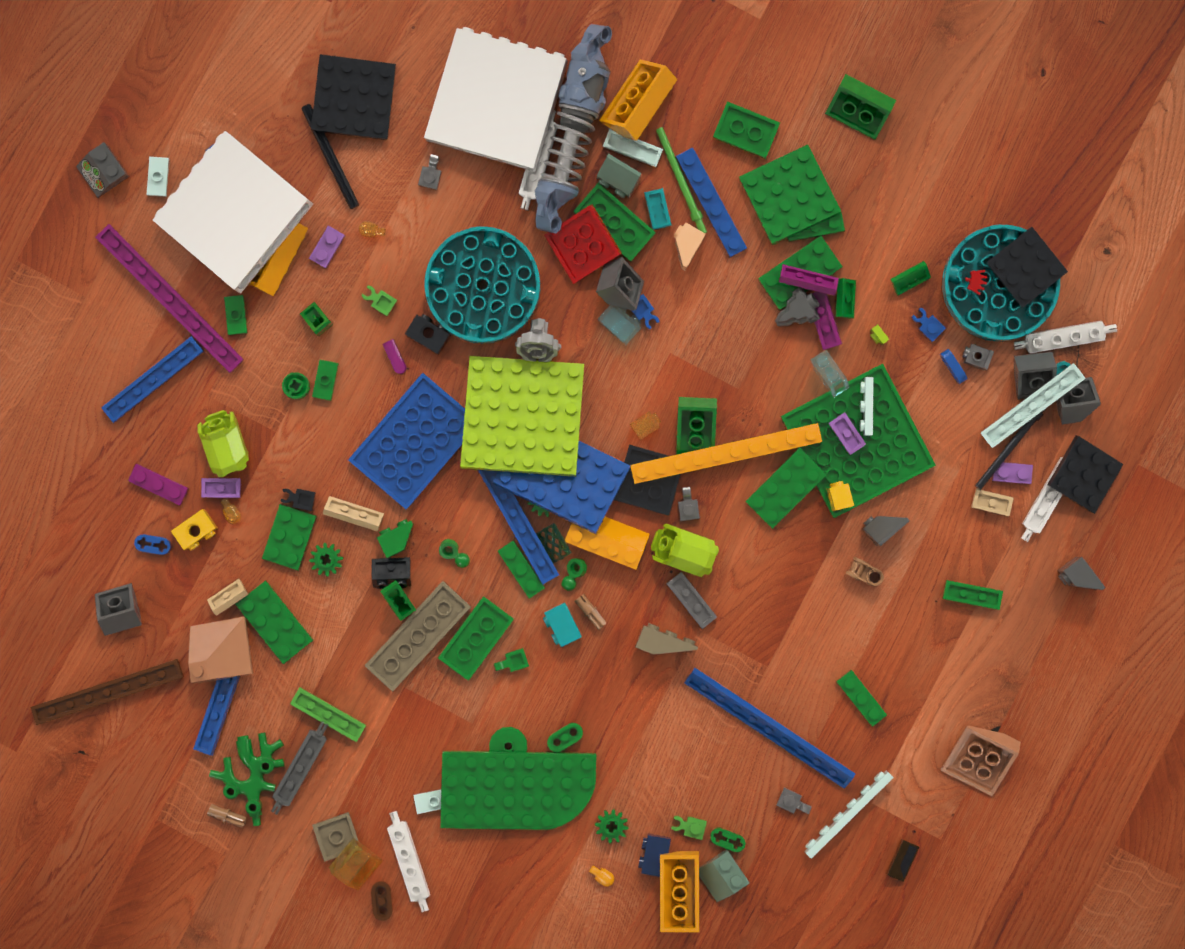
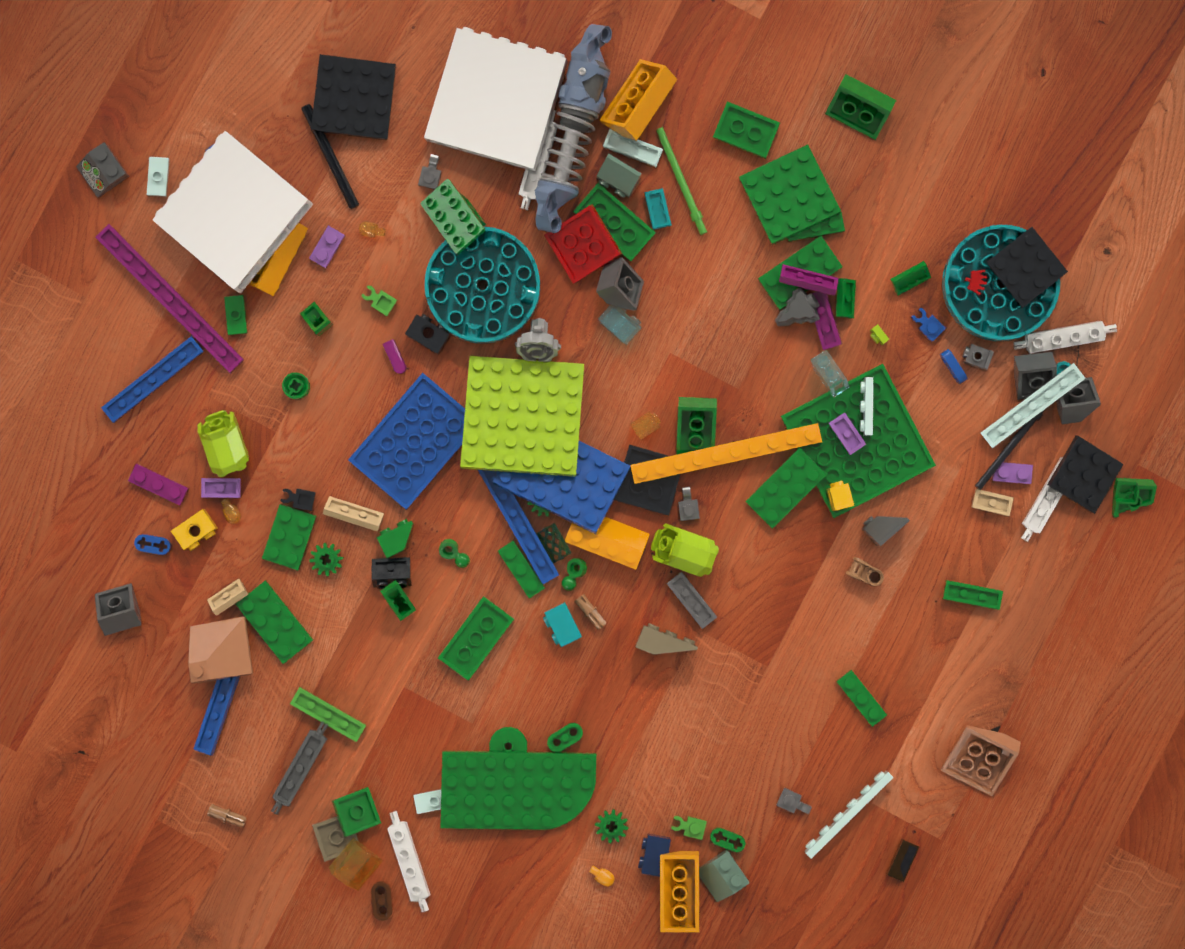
(107, 692): reddish brown plate -> none
(255, 783): green plant -> none
(325, 380): green plate -> none
(356, 811): none -> green plate
(417, 636): dark tan plate -> none
(453, 216): none -> green bracket
(514, 660): green plate -> none
(643, 311): blue plate -> none
(687, 243): light nougat slope -> none
(711, 202): blue plate -> none
(769, 728): blue plate -> none
(1079, 574): dark grey slope -> none
(1132, 494): none -> green slope

